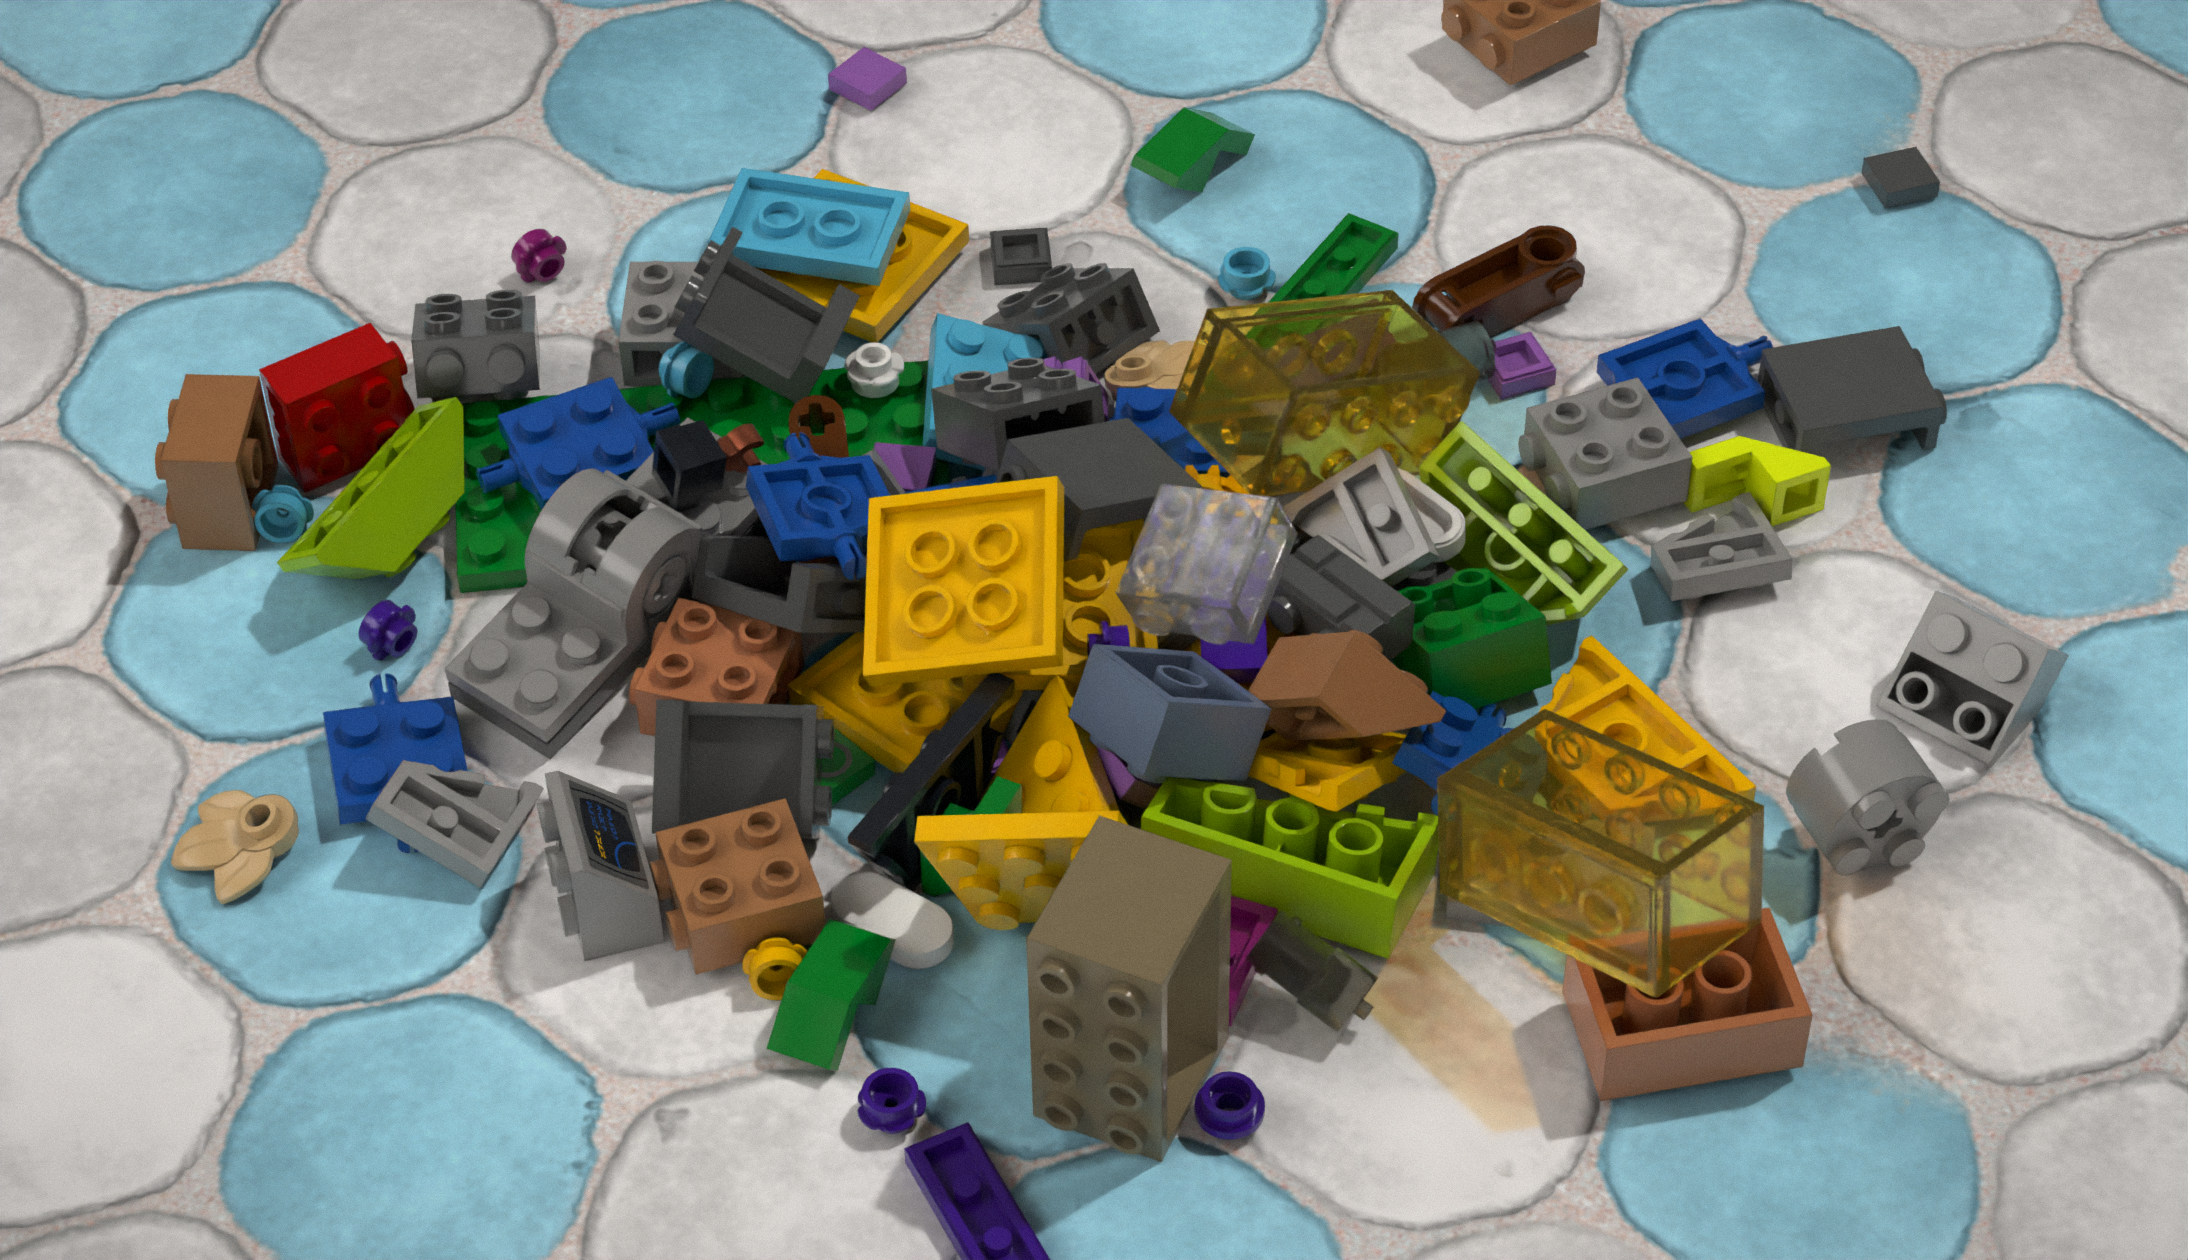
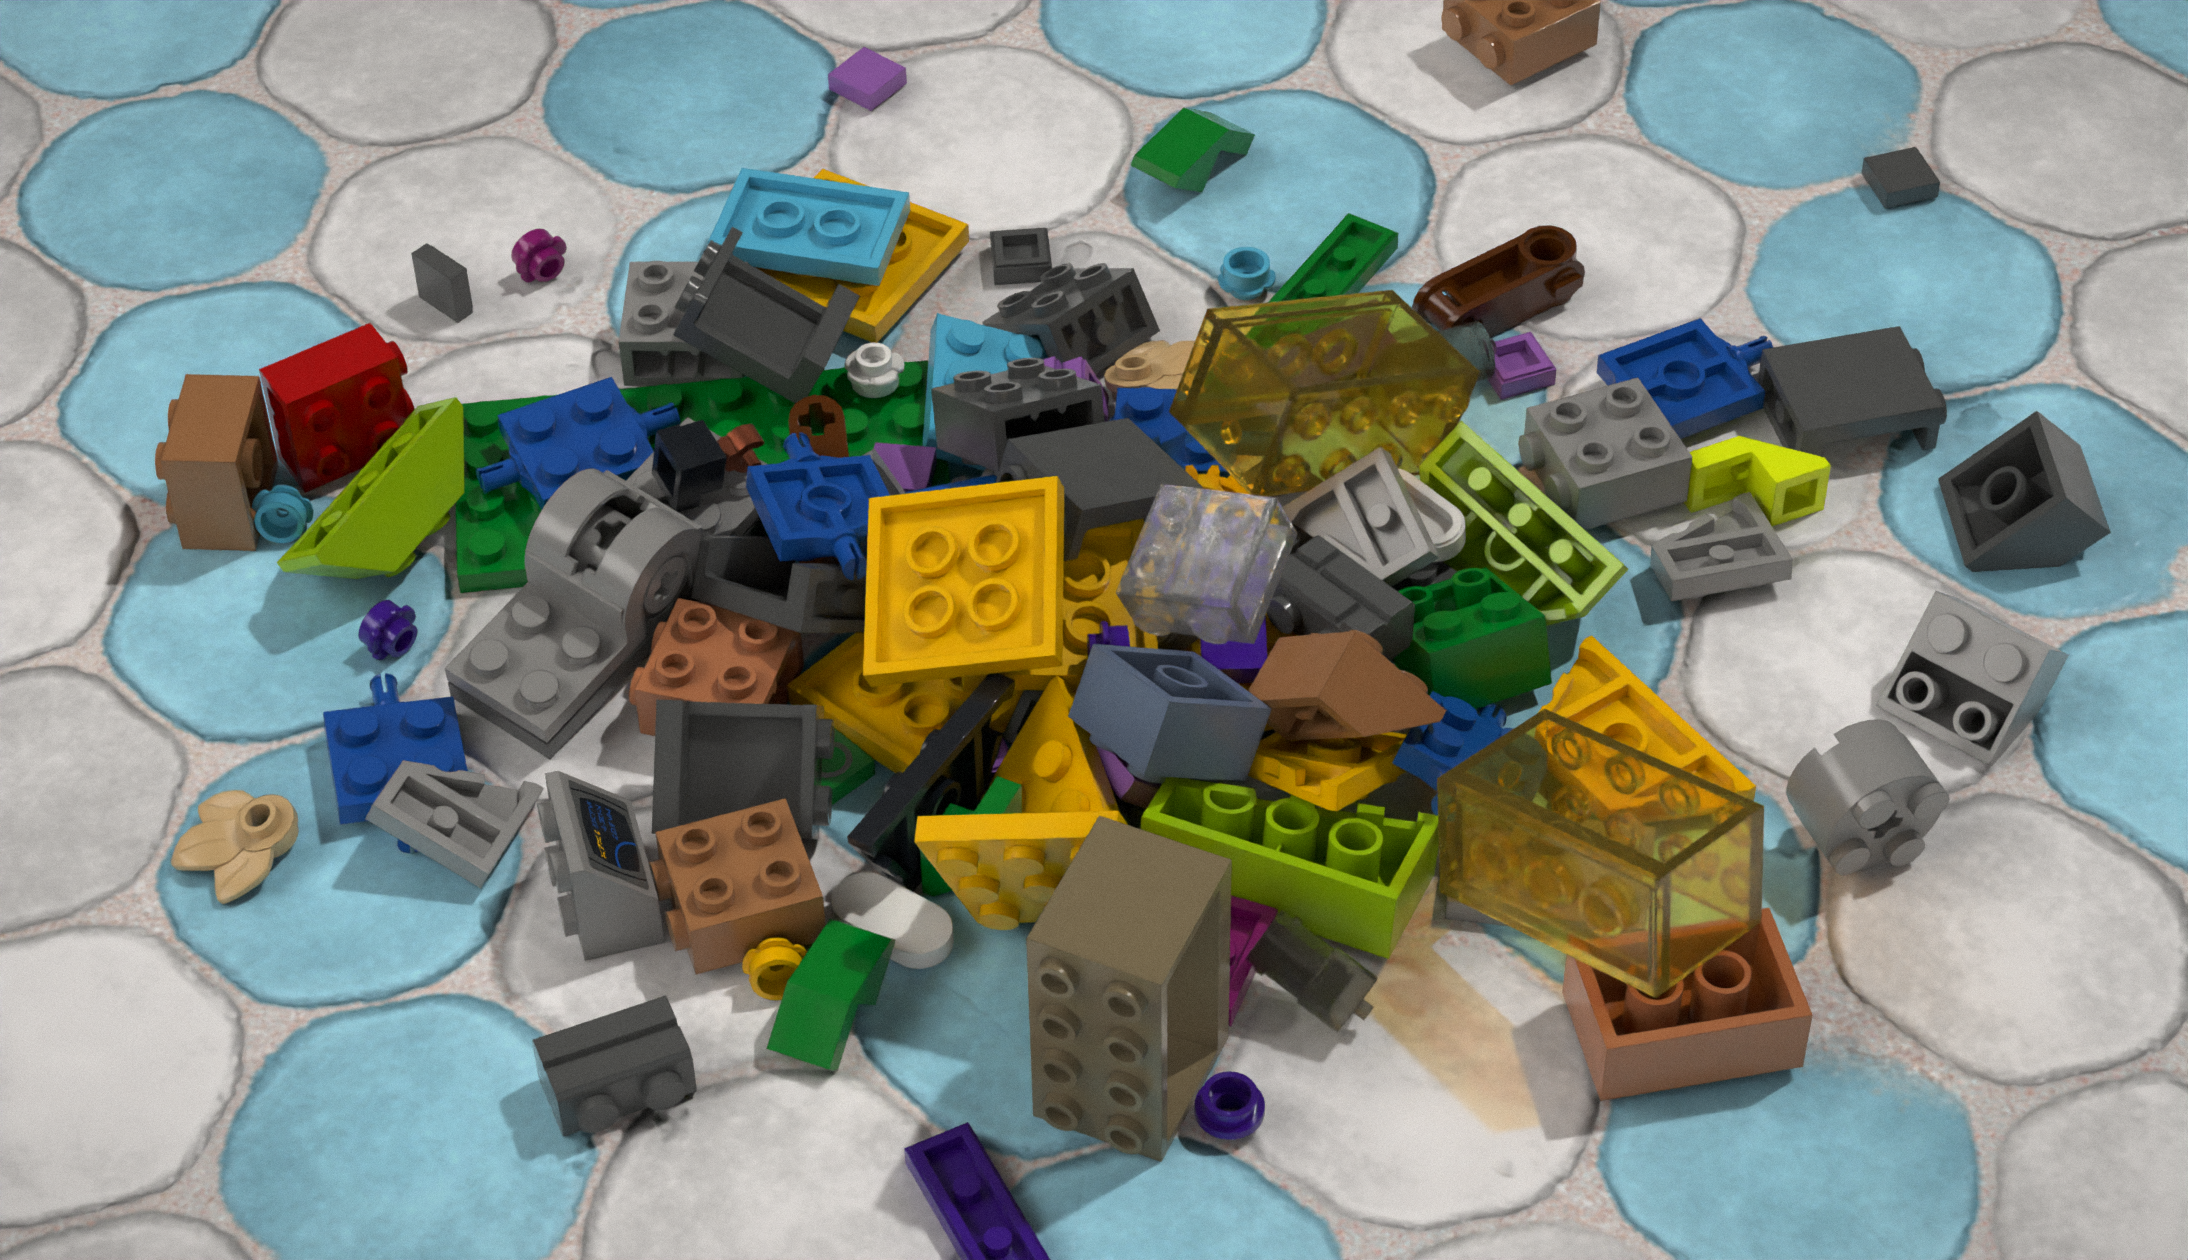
(442, 282): none -> dark grey tile
(476, 346): dark grey brick -> none
(615, 1066): none -> dark grey brick
(685, 370): medium azure plate -> none
(886, 1088): dark purple plate -> none
(2024, 500): none -> dark grey slope

